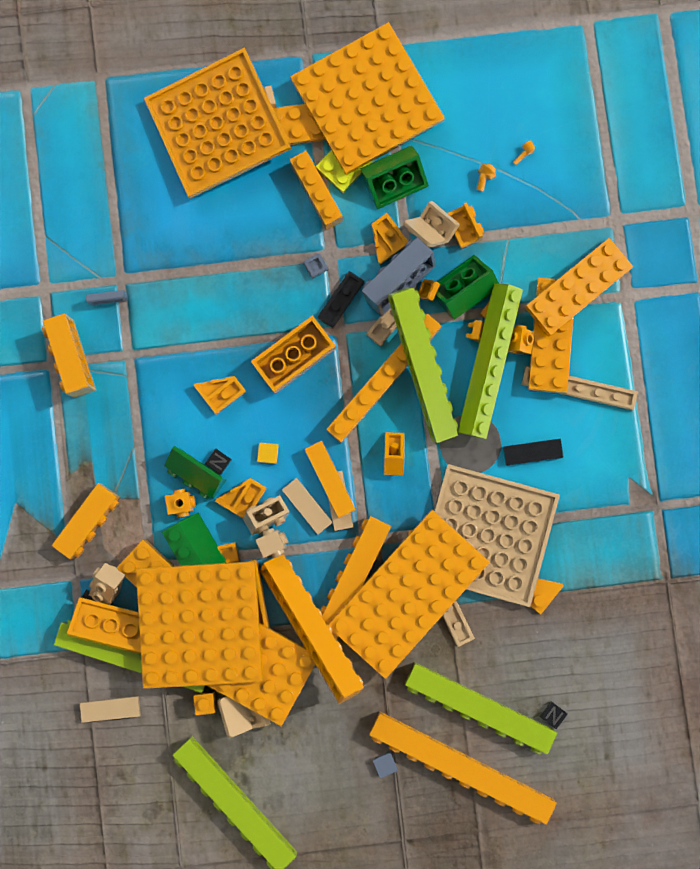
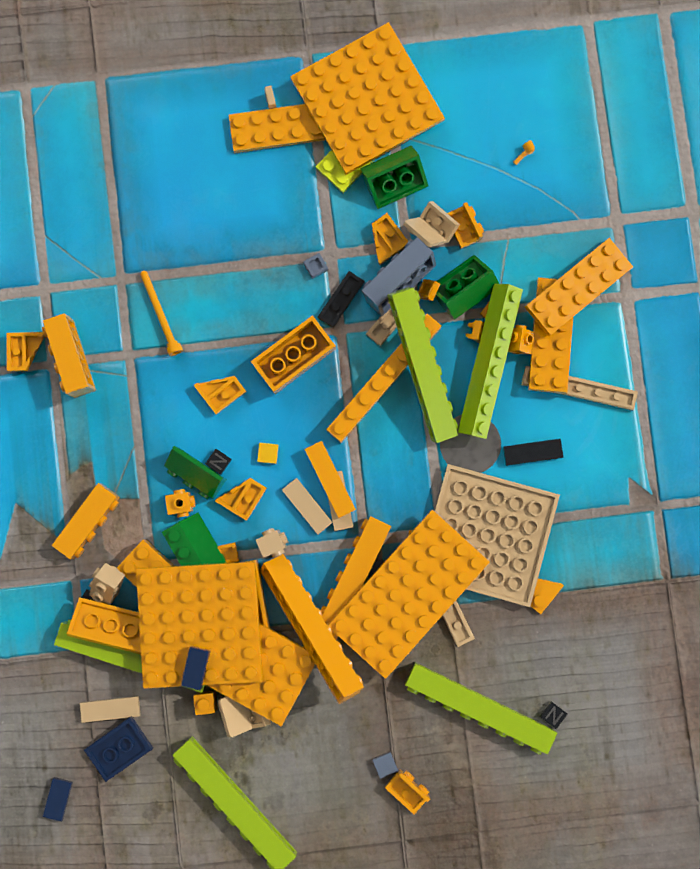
(22, 349): none -> light orange wing
(57, 799): none -> dark blue tile
(107, 297): sand blue tile -> none
(118, 749): none -> dark blue tile
(173, 347): none -> light orange piece
(195, 668): none -> dark blue tile
(217, 123): light orange plate -> none
(265, 515): tan brick -> none
(316, 190): light orange brick -> none
(394, 453): light orange slope -> none
(407, 791): none -> light orange bracket
(463, 768): light orange brick -> none
(485, 171): light orange plate -> none

